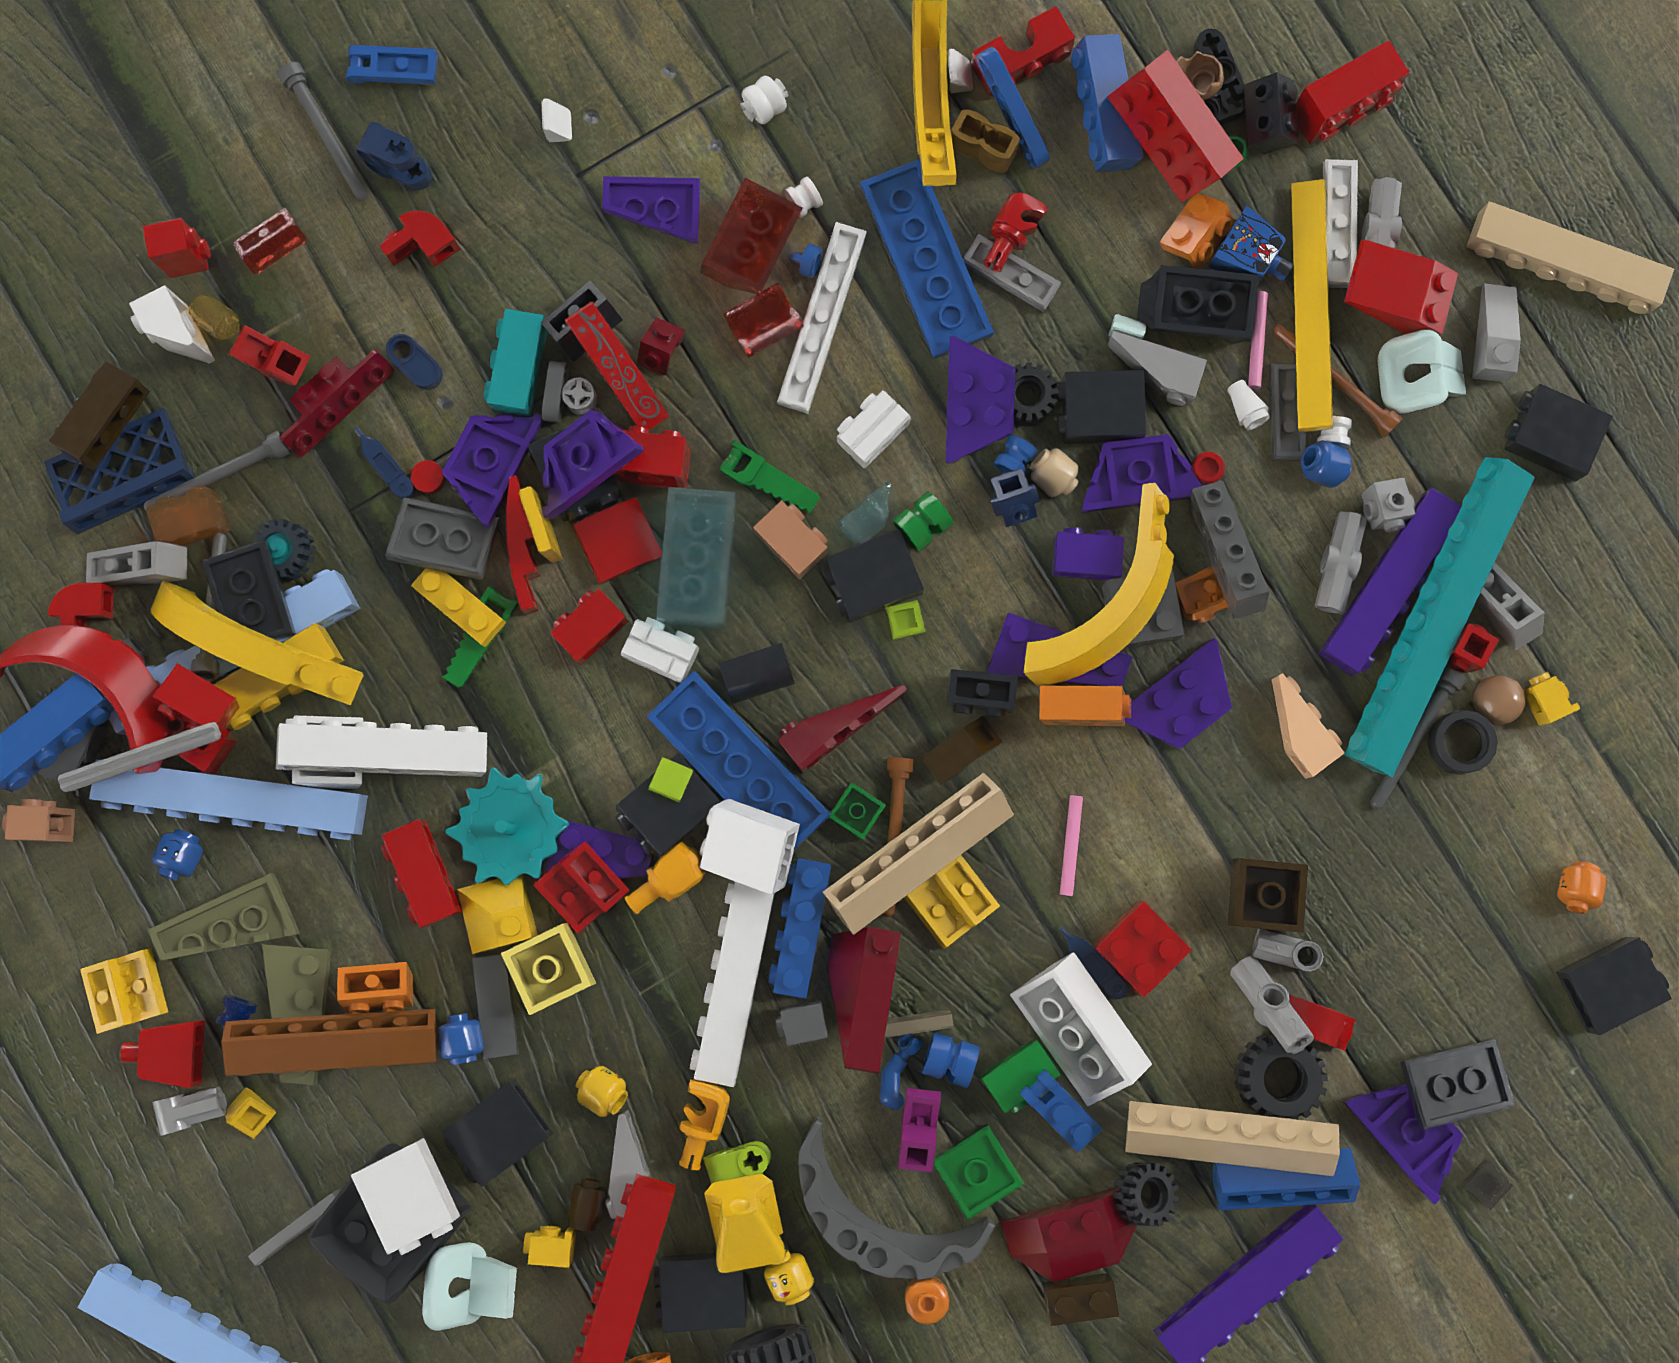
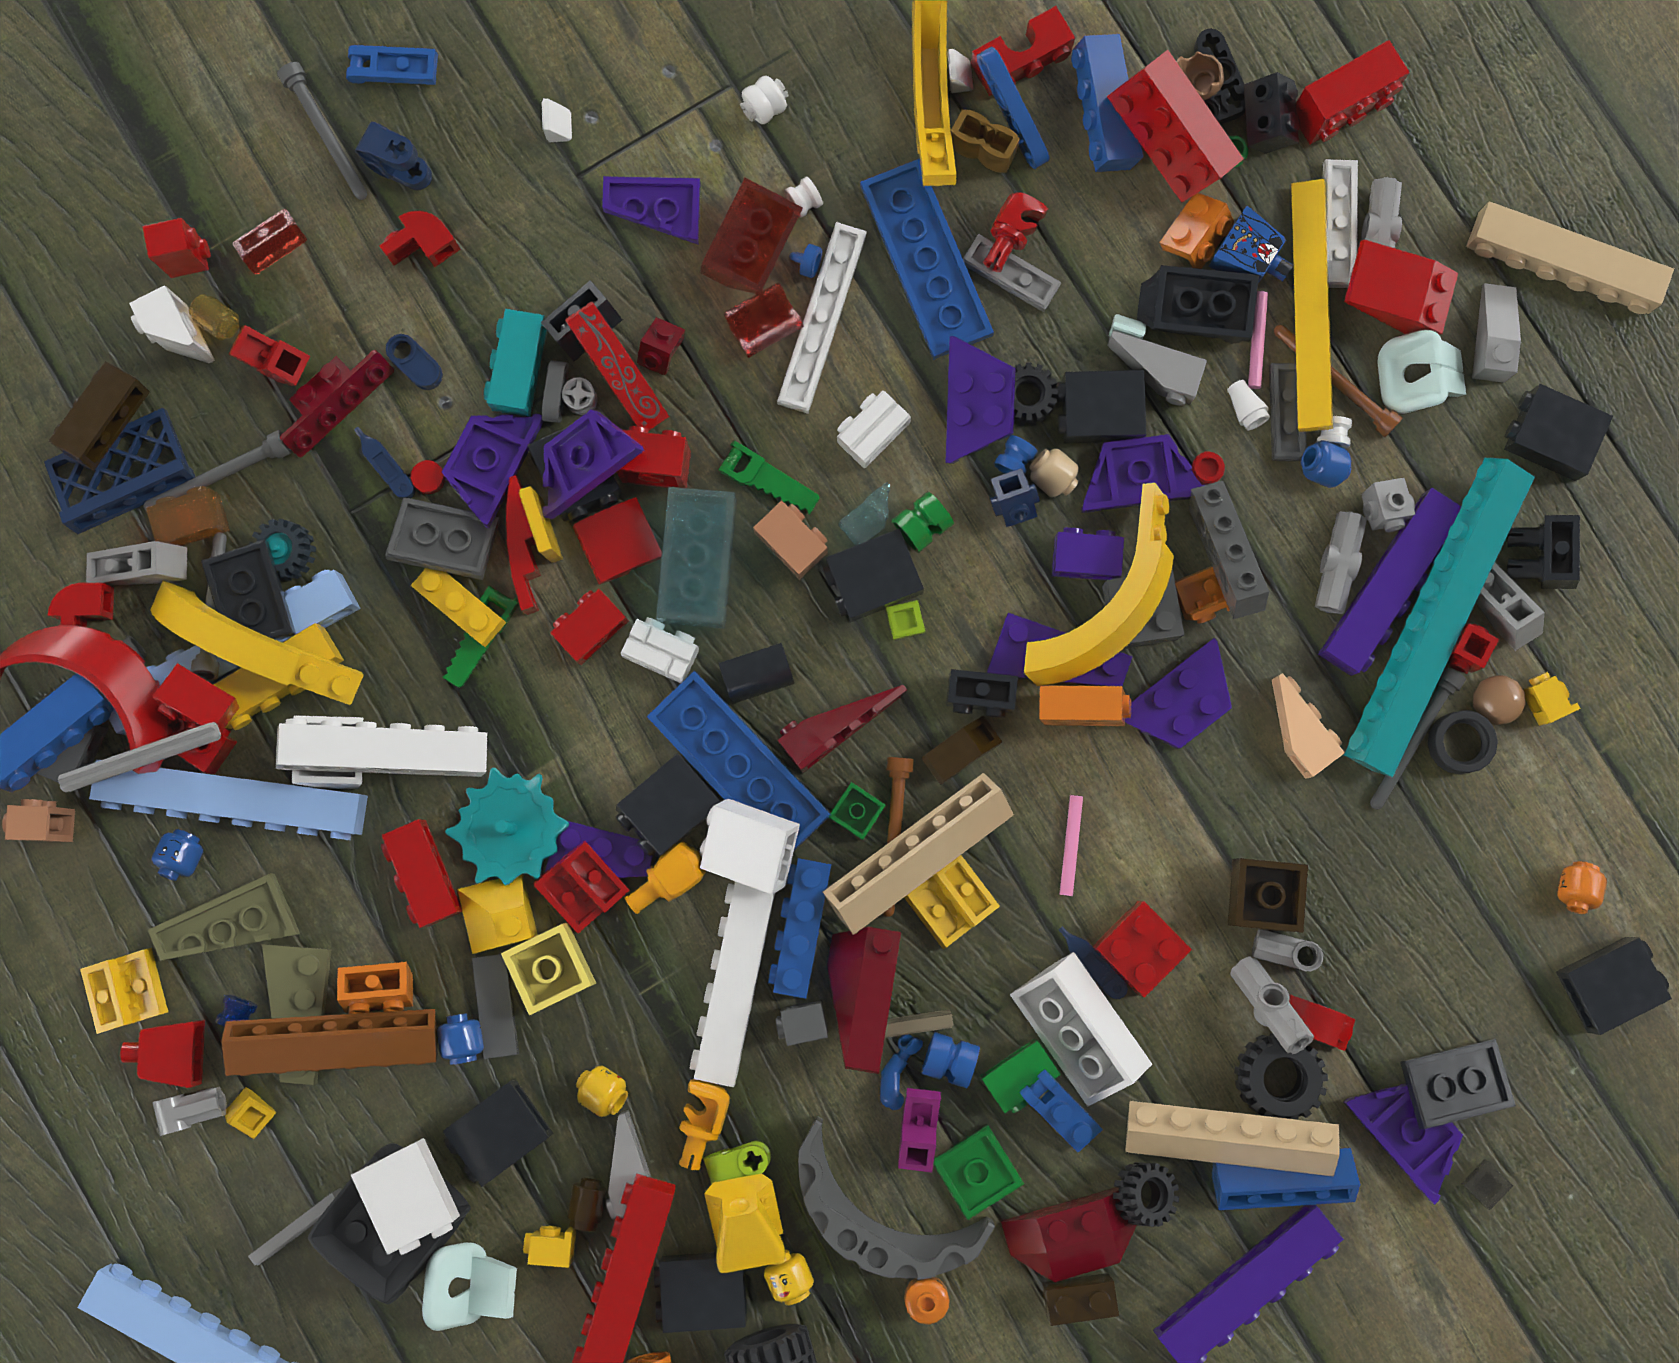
(670, 779): lime tile -> none
(1560, 552): none -> black brick

